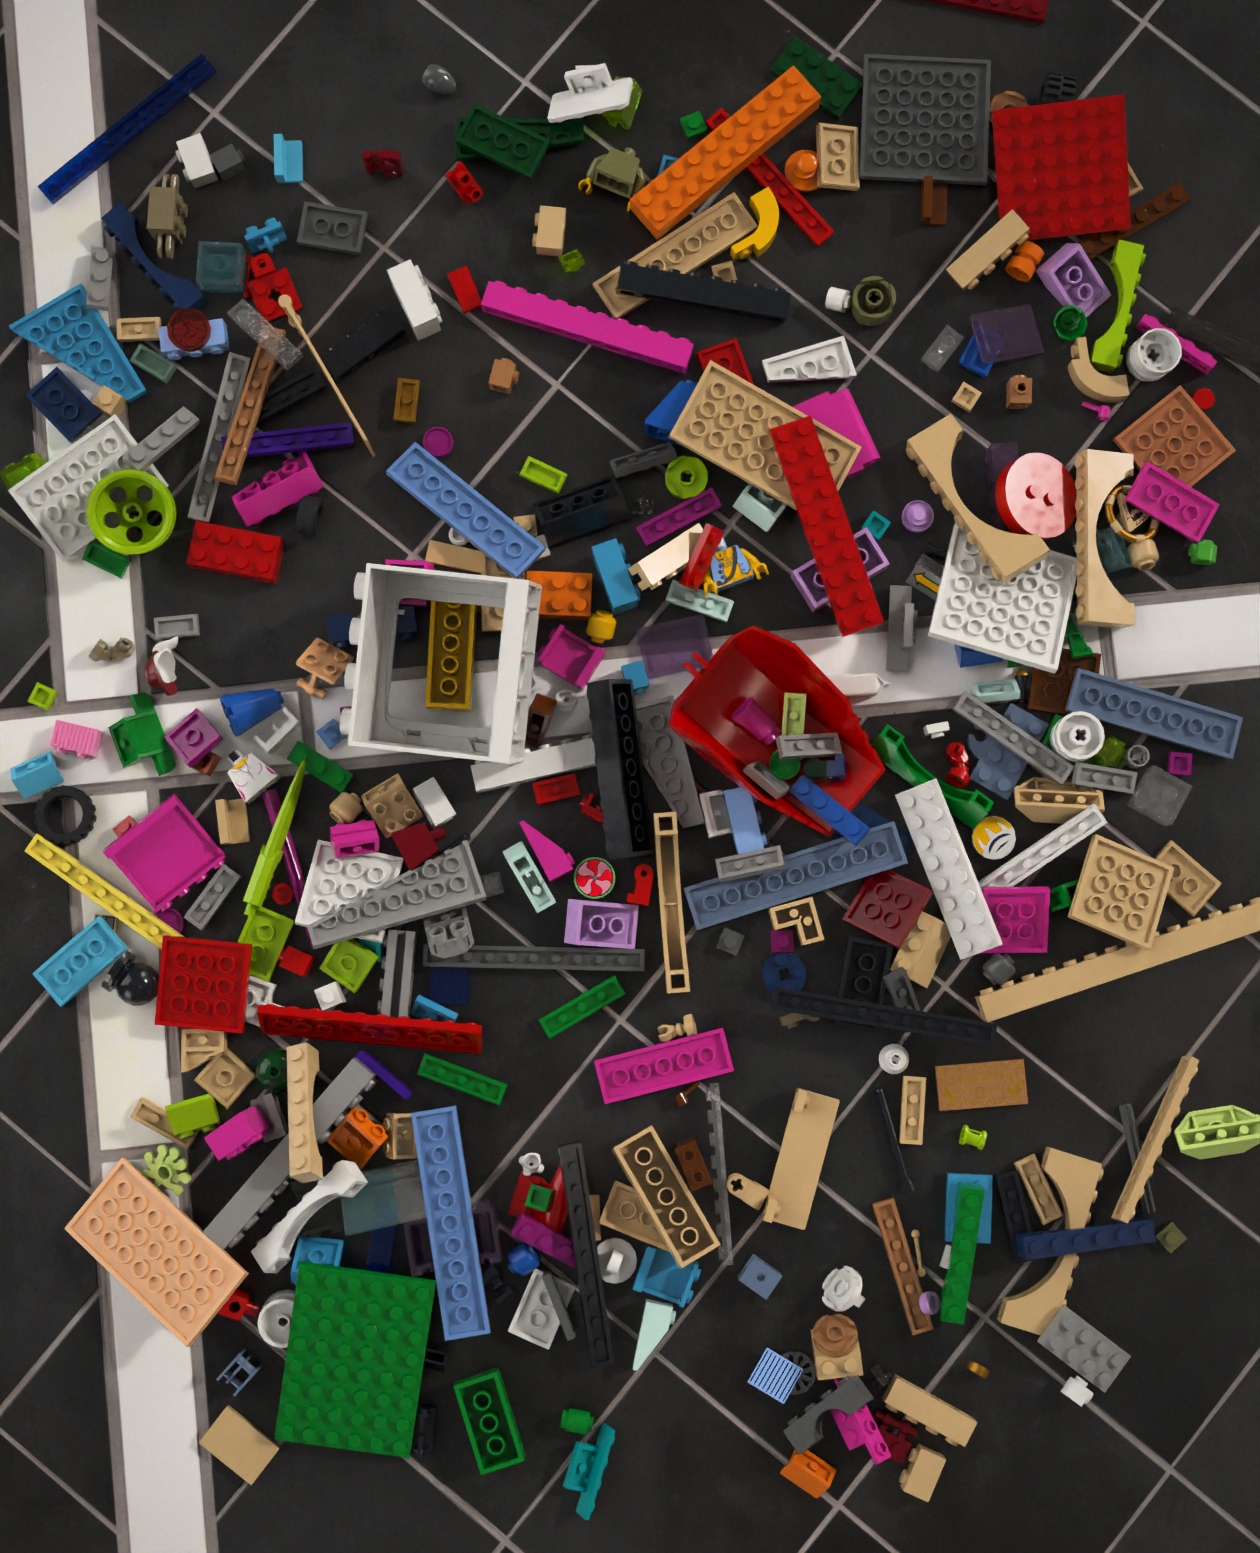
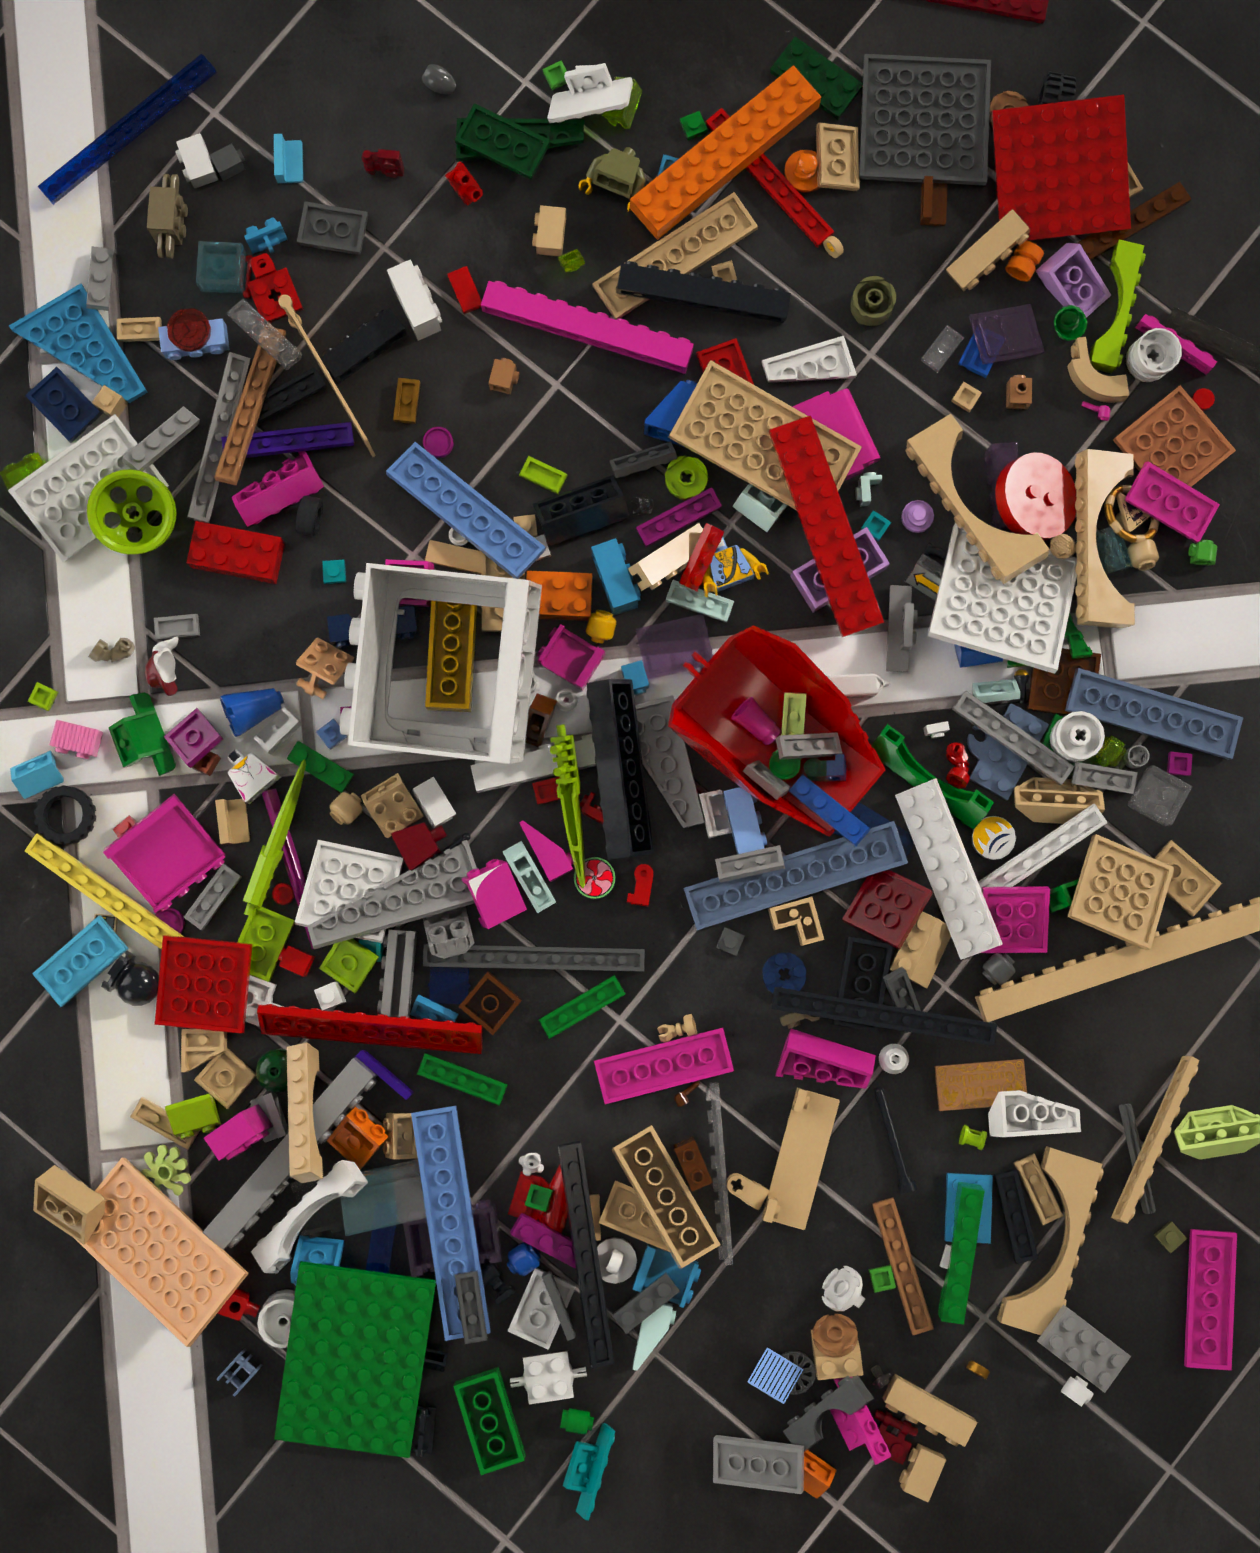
(68, 1203): none -> tan slope
(106, 559): green tile -> none
(127, 230): dark blue arch -> none
(153, 363): sand green tile -> none
(239, 1444): tan tile -> none
(334, 571): none -> teal plate
(354, 838): dark pink brick -> none
(471, 1307): none -> dark grey tile
(490, 1003): none -> reddish brown brick
(494, 893): none -> dark pink panel
(548, 1377): none -> white plate
(555, 75): none -> bright green tile
(568, 791): none -> lime piece
(601, 924): lavender slope -> none
(646, 1303): none -> dark grey plate
(671, 902): tan arch -> none
(758, 1464): none -> light grey plate
(759, 1276): sand blue piece -> none
(767, 213): yellow arch -> none
(781, 941): magenta plate -> none
(825, 1061): none -> dark pink wedge
(833, 246): none -> tan tile
(838, 299): white plate -> none
(863, 492): none -> light aqua bracket
(882, 1278): none -> bright green tile
(912, 1110): tan plate -> none
(920, 1271): tan hinge -> none
(929, 1303): lavender tile -> none
(1025, 1115): none -> white wedge
(1062, 546): none -> tan piece
(1069, 1241): dark blue arch -> none
(1210, 1299): none -> dark pink plate

